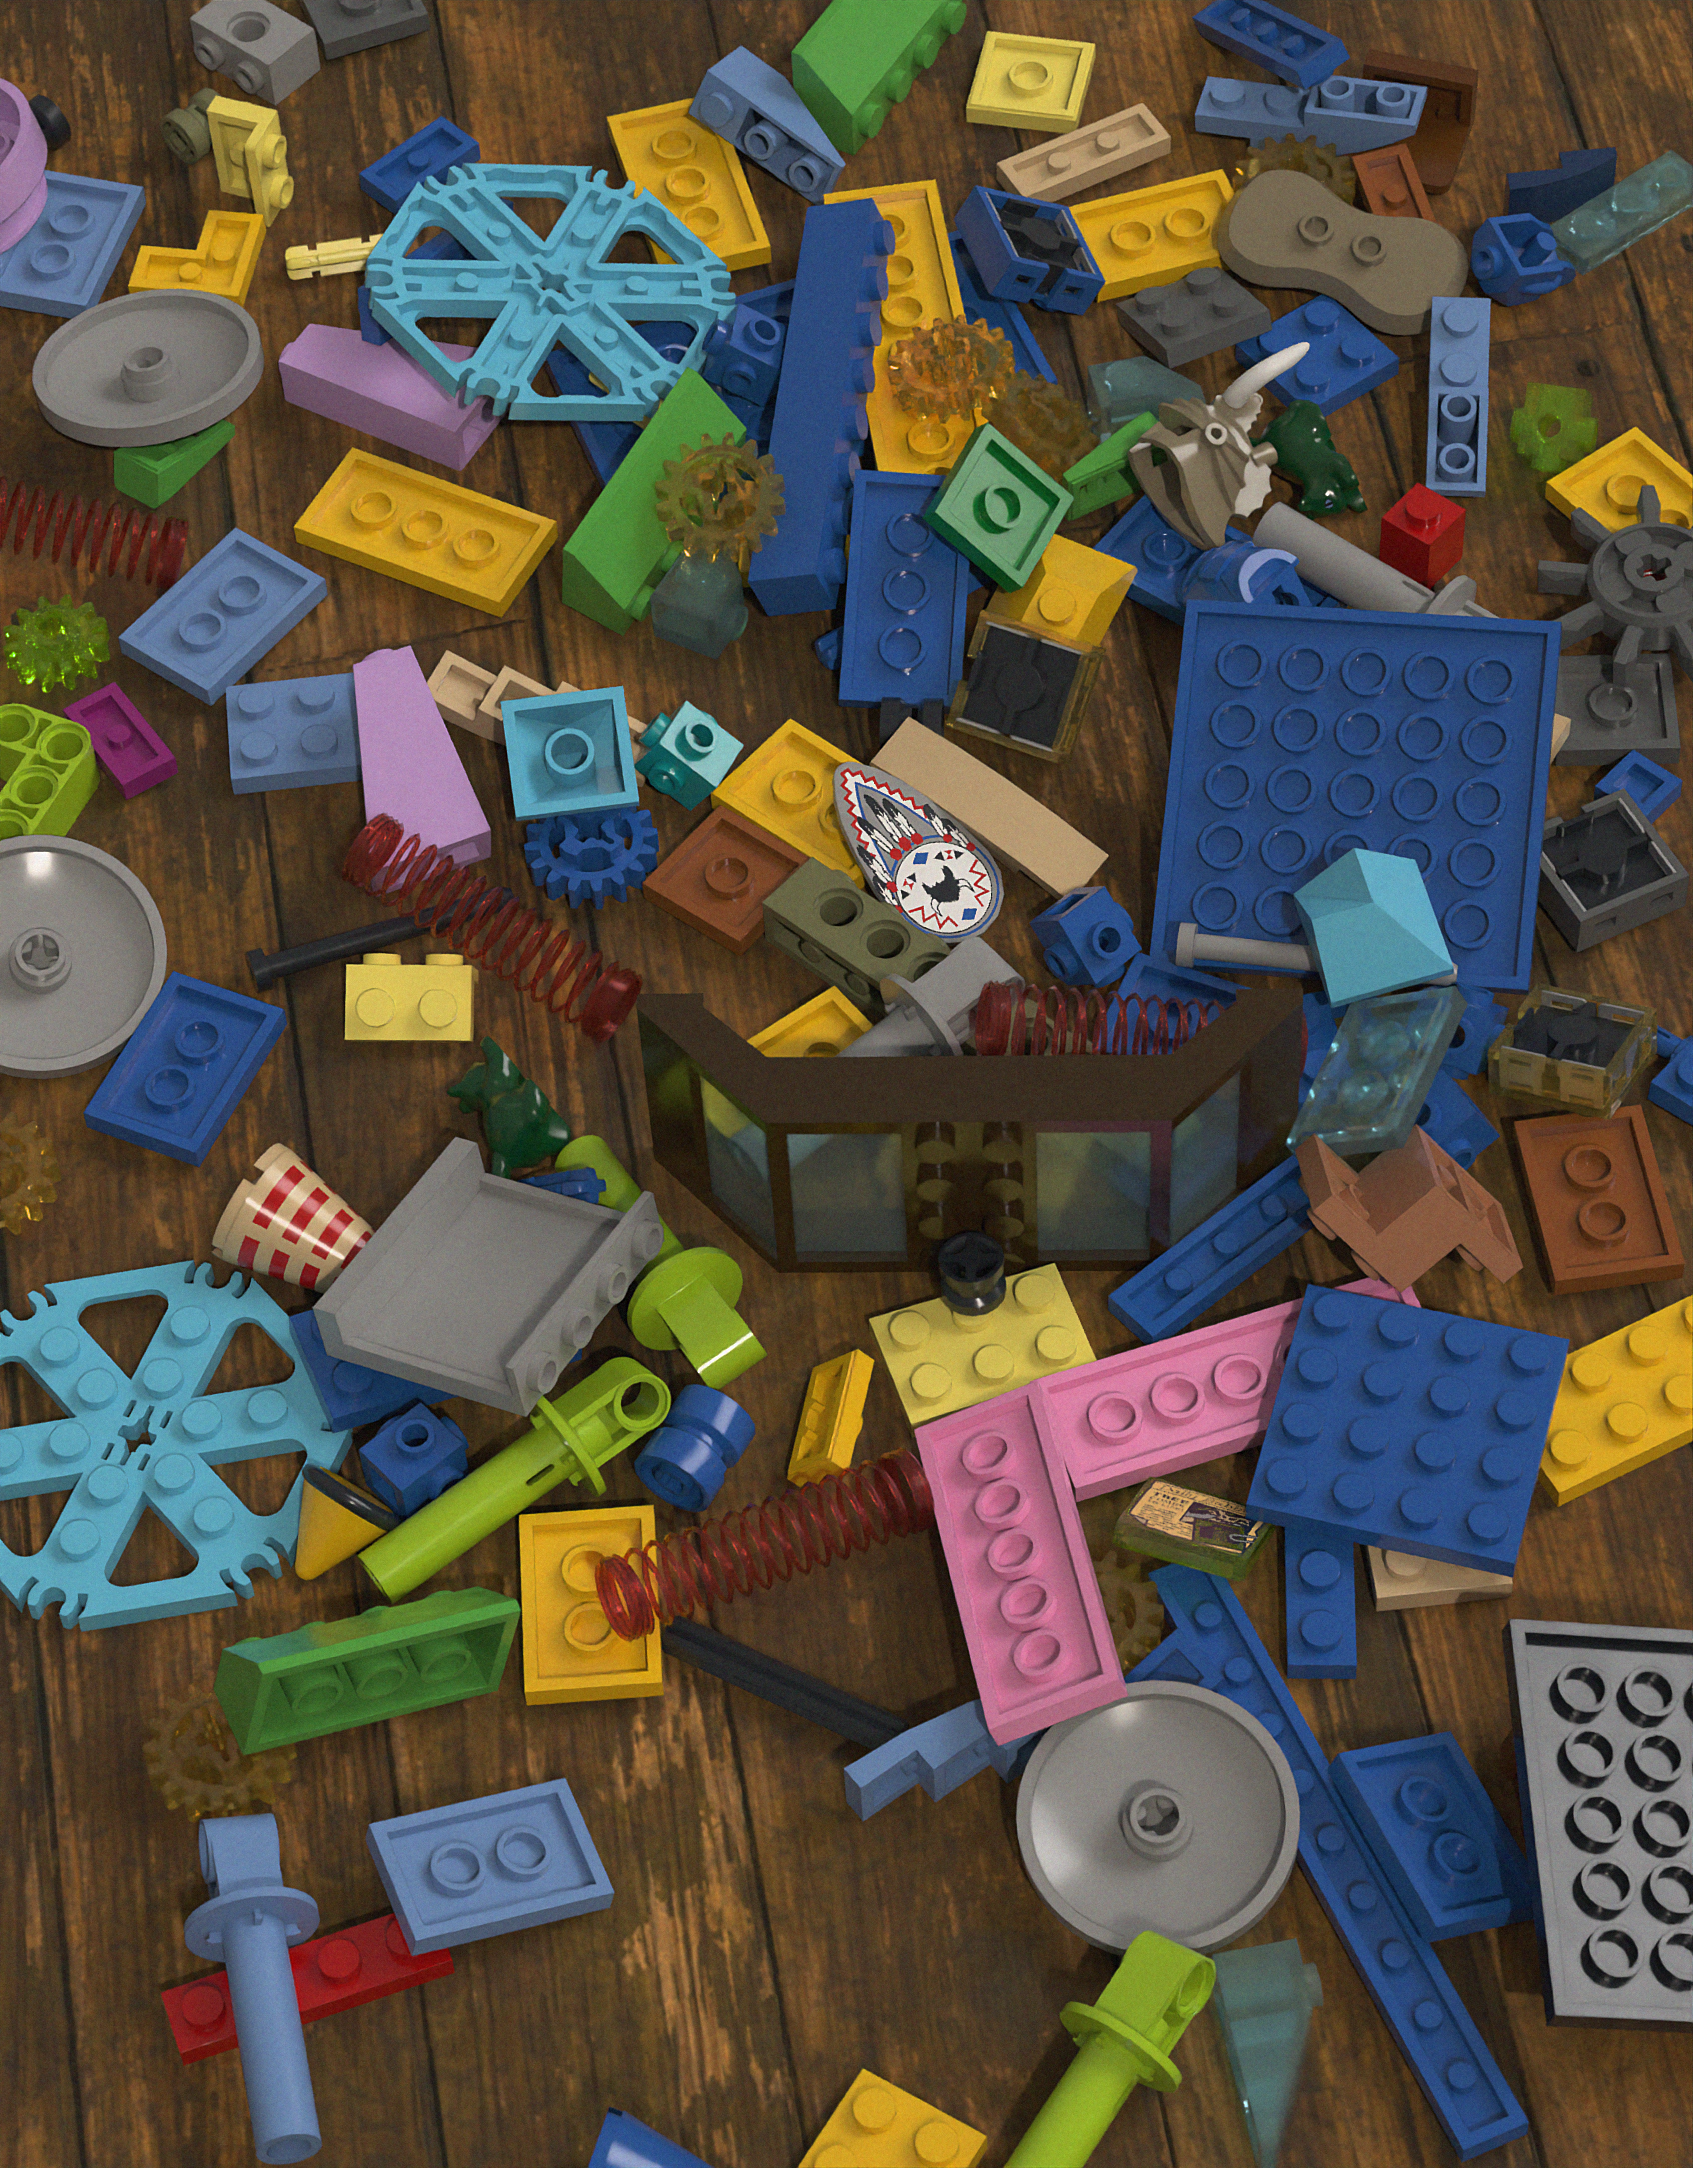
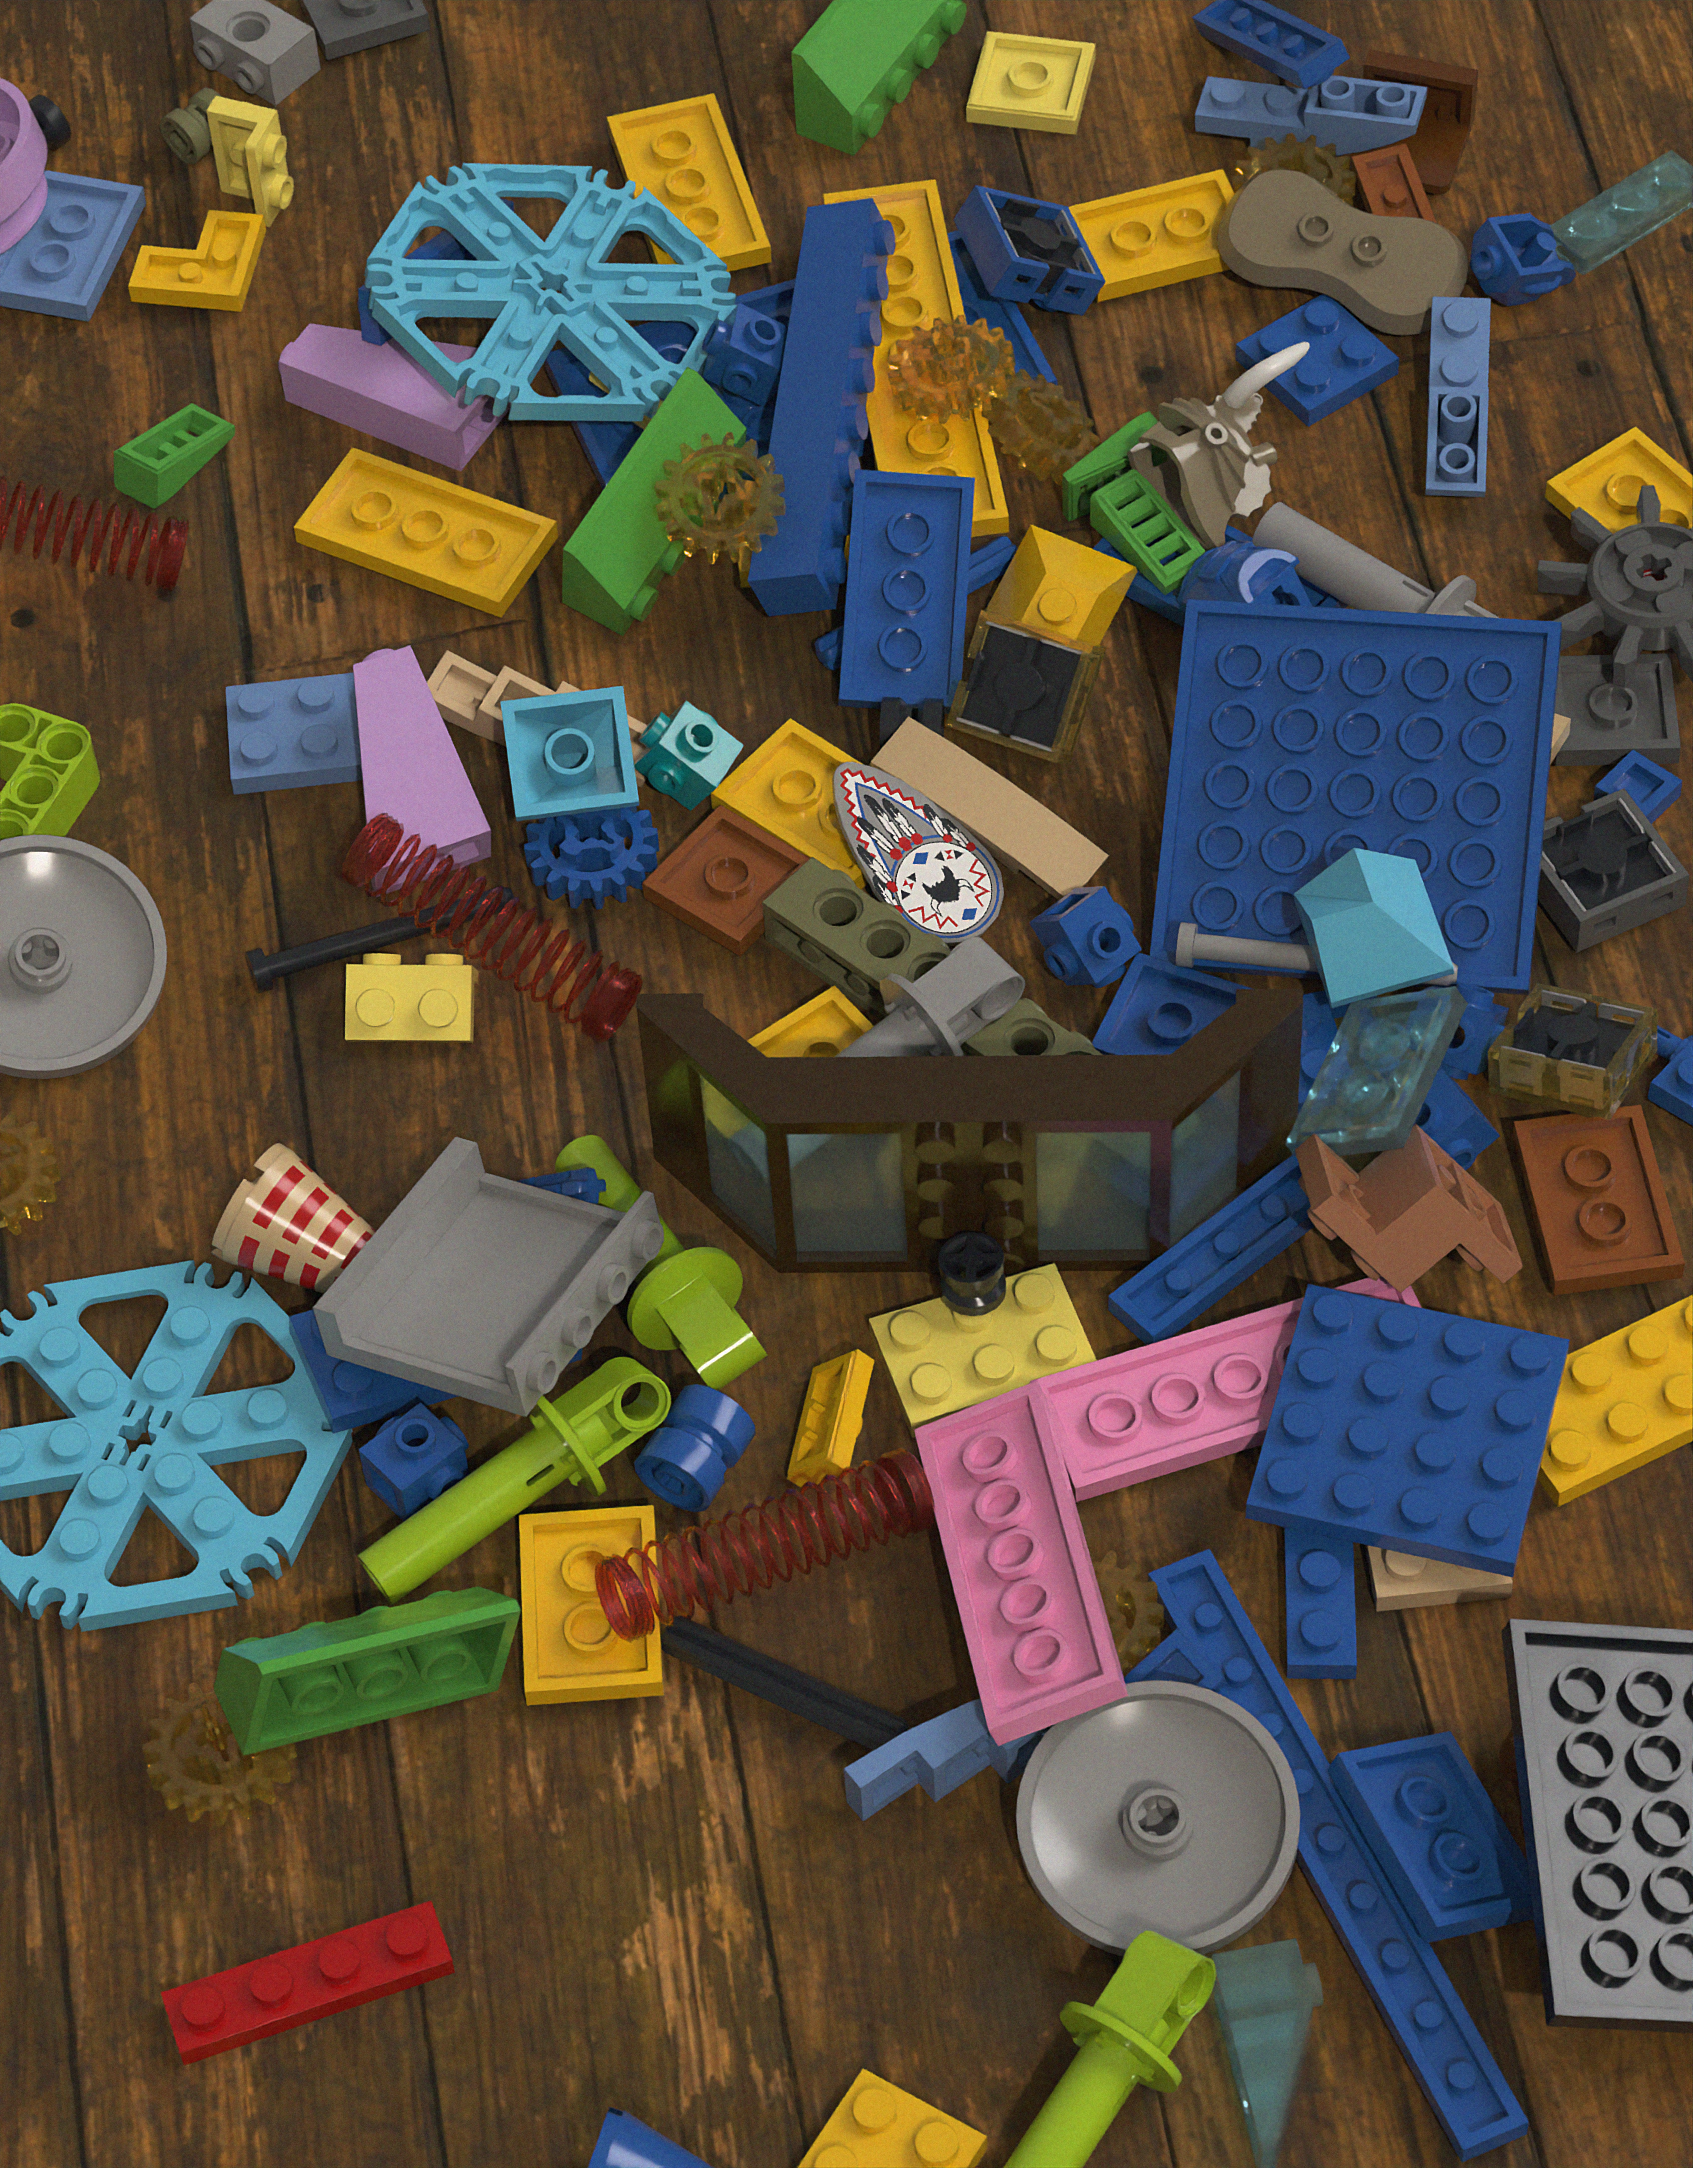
(56, 643): clear neon green gear -> none
(123, 741): magenta plate -> none
(148, 367): light grey dish -> none
(185, 1068): blue plate -> none
(223, 616): medium blue plate -> none
(251, 1929): medium blue piece -> none
(329, 257): light yellow axle -> none
(336, 1521): yellow hat -> none
(422, 155): blue plate -> none
(489, 1866): medium blue plate -> none
(515, 1111): dark green animal -> none
(700, 603): clear light blue slope -> none
(768, 122): medium blue slope -> none
(994, 1023): clear red piece -> none
(998, 508): plate -> none
(1086, 156): tan plate -> none
(1130, 501): none -> bright green slope
(1131, 387): clear light blue slope -> none
(1192, 1529): tile -> none
(1193, 316): dark grey plate -> none
(1311, 461): dark green animal -> none
(1422, 535): red brick -> none
(1543, 408): clear neon green brick -> none
(1560, 191): dark blue slope -> none

